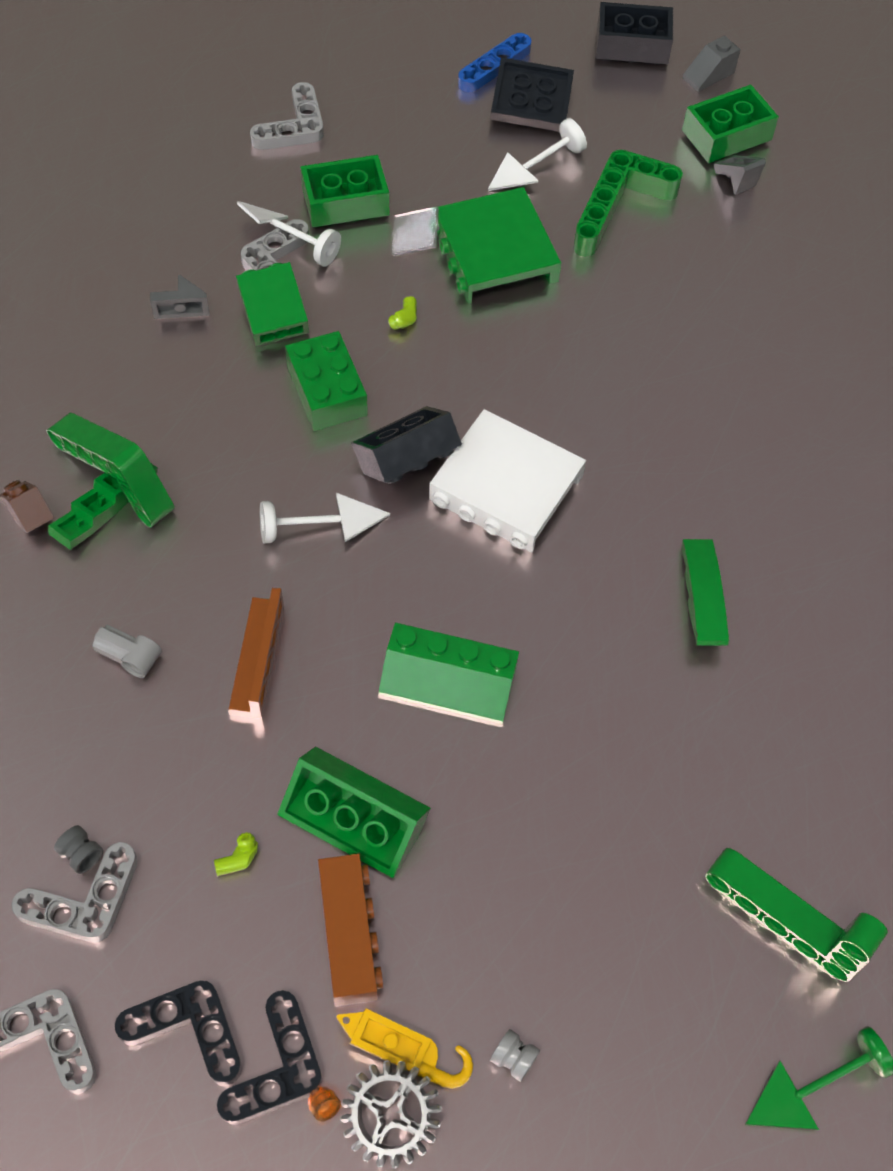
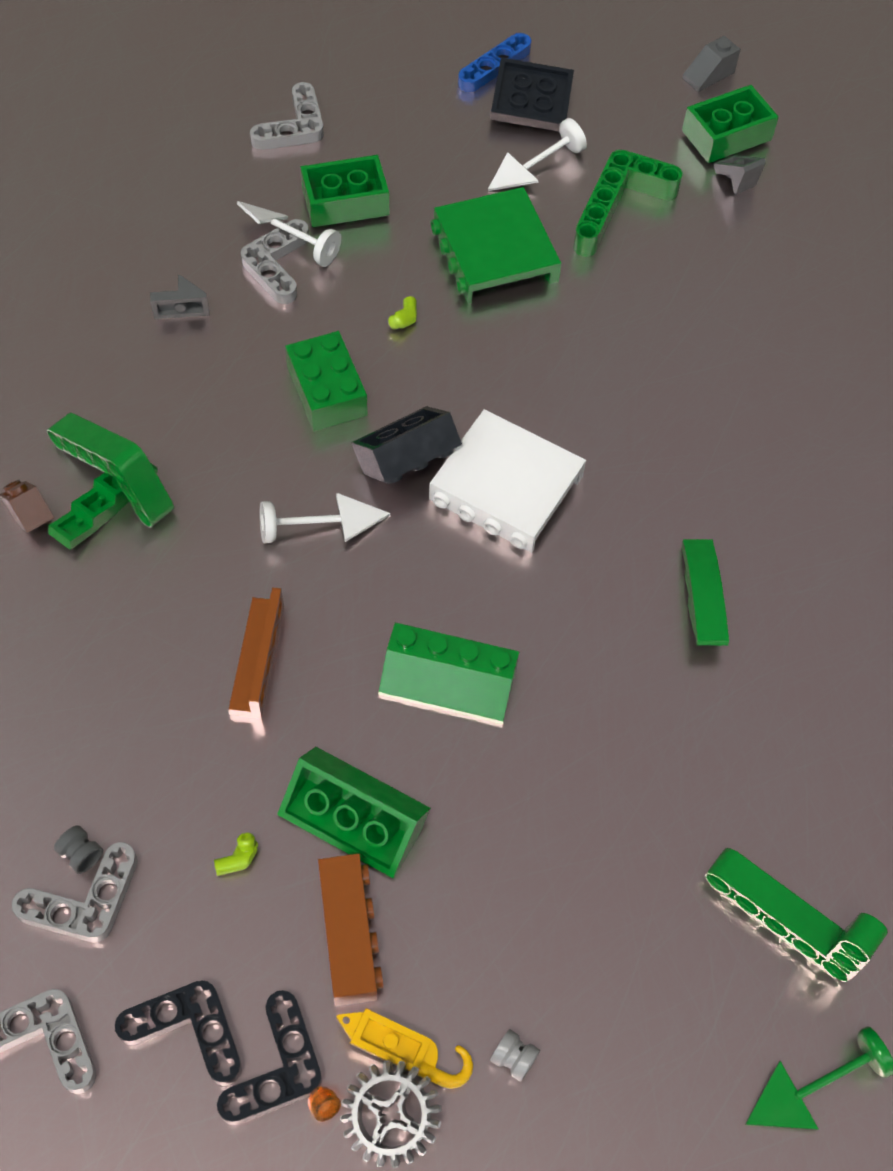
(133, 653): light grey piece -> none
(272, 303): green brick -> none
(415, 231): clear piece -> none
(634, 33): black brick -> none

